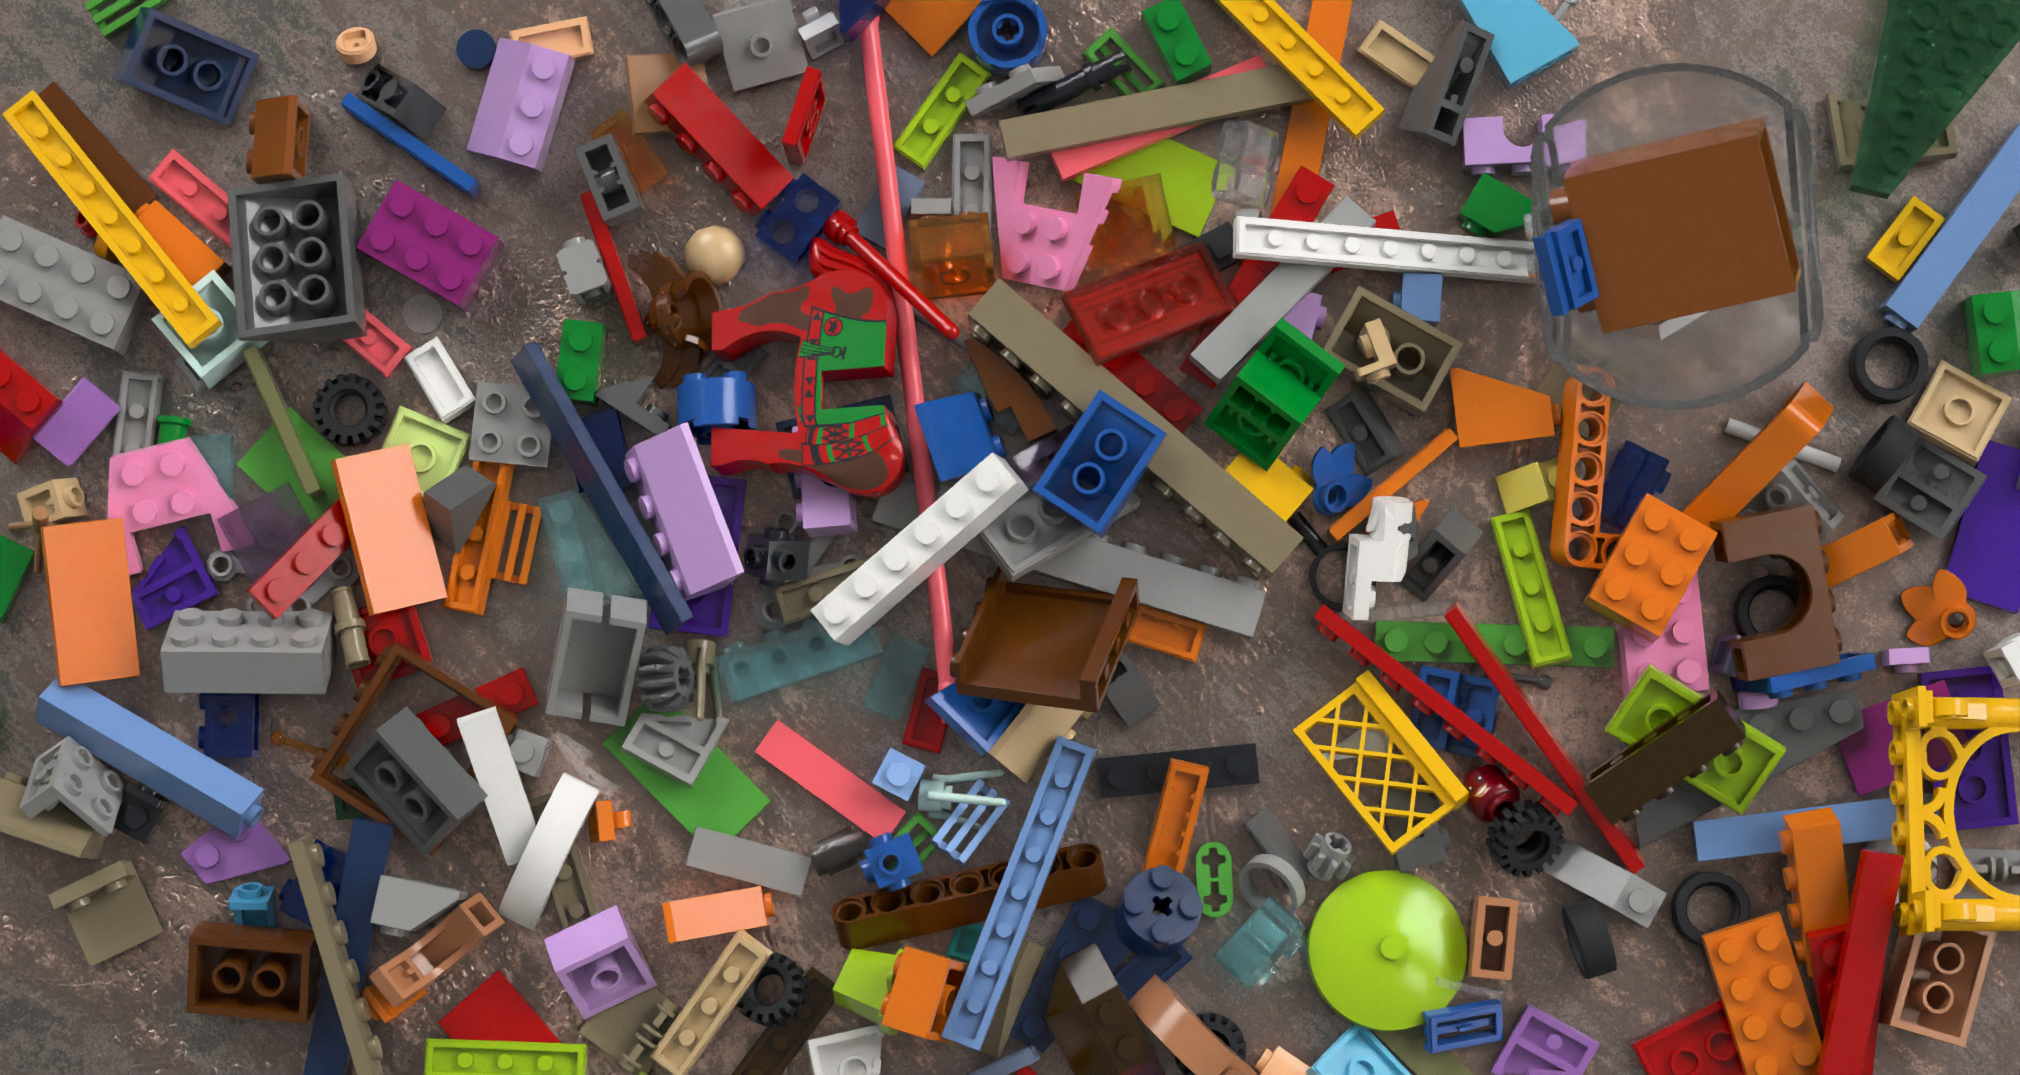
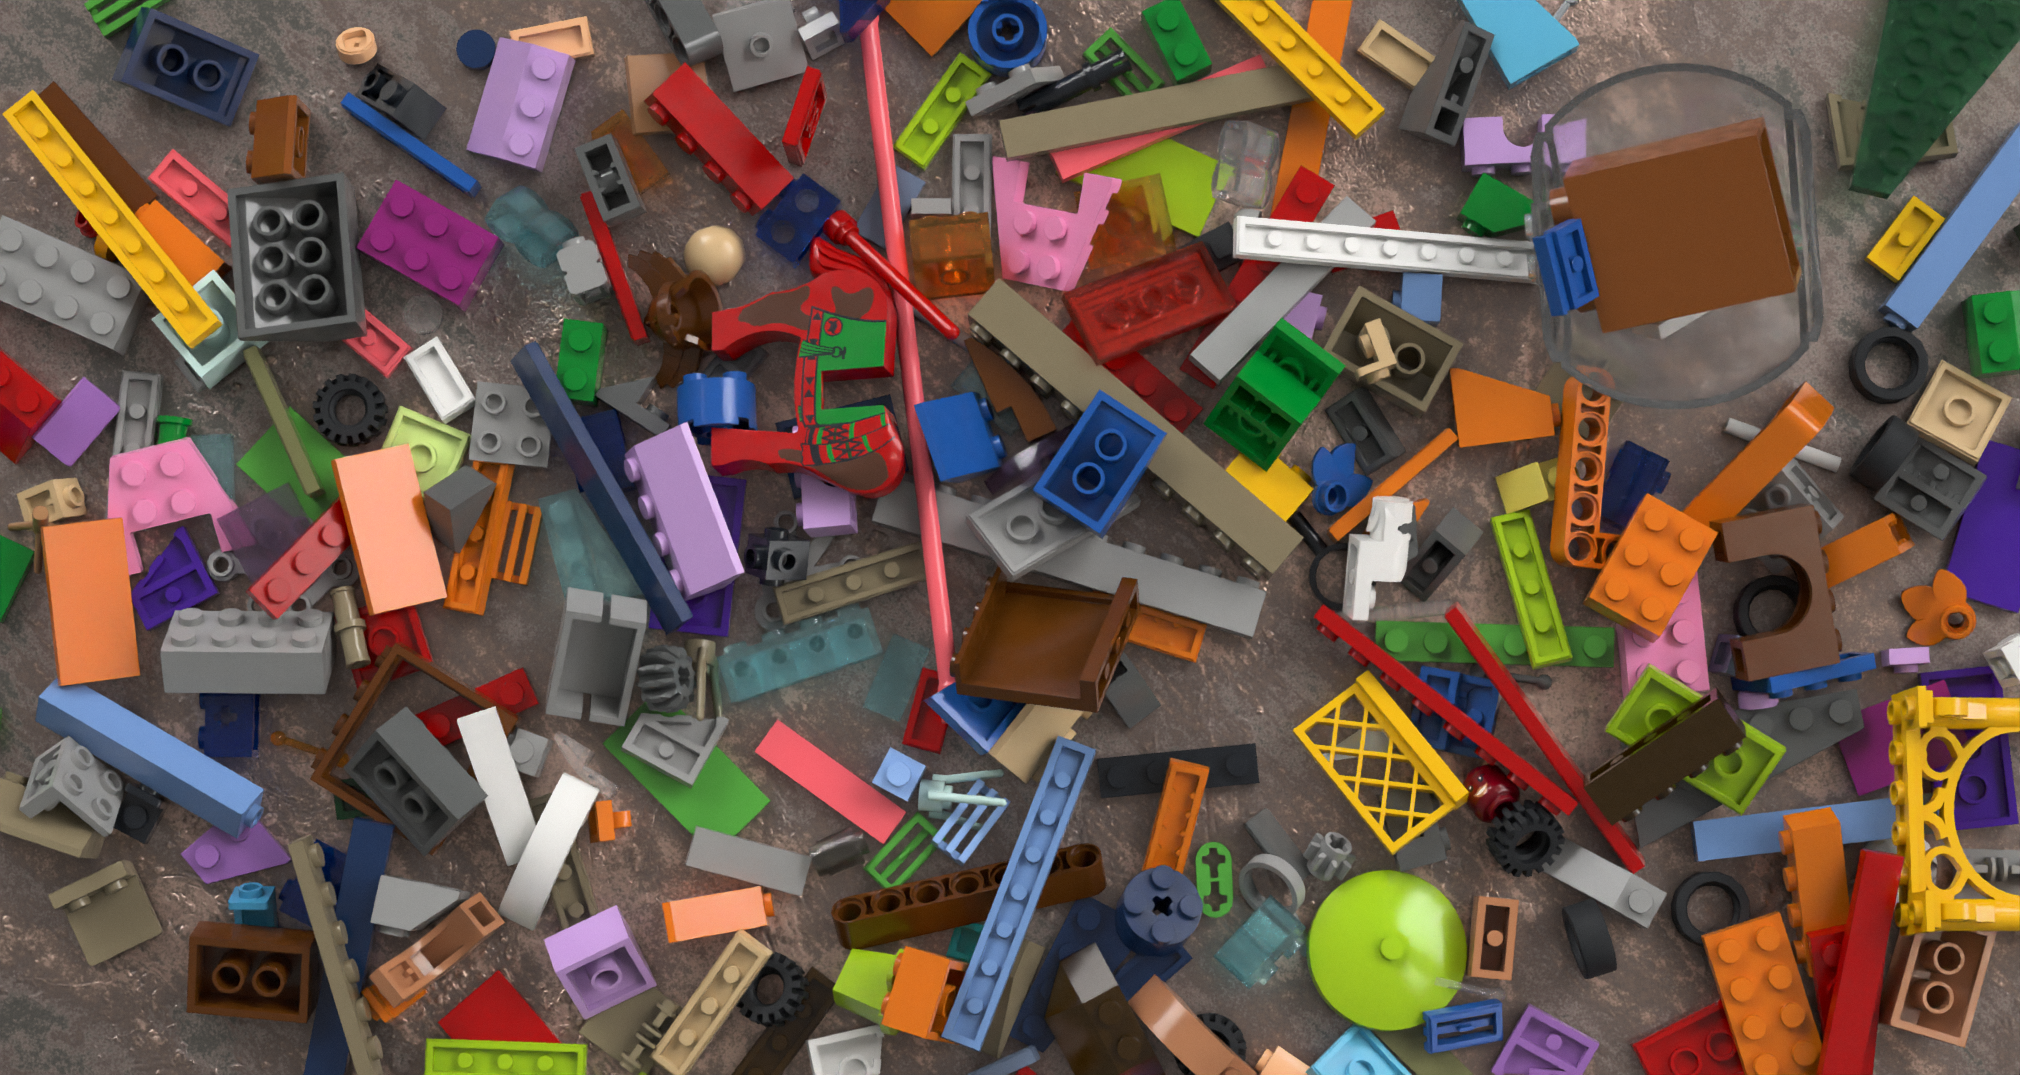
(528, 223): none -> clear light blue brick
(906, 861): blue brick -> none
(919, 549): white brick -> none

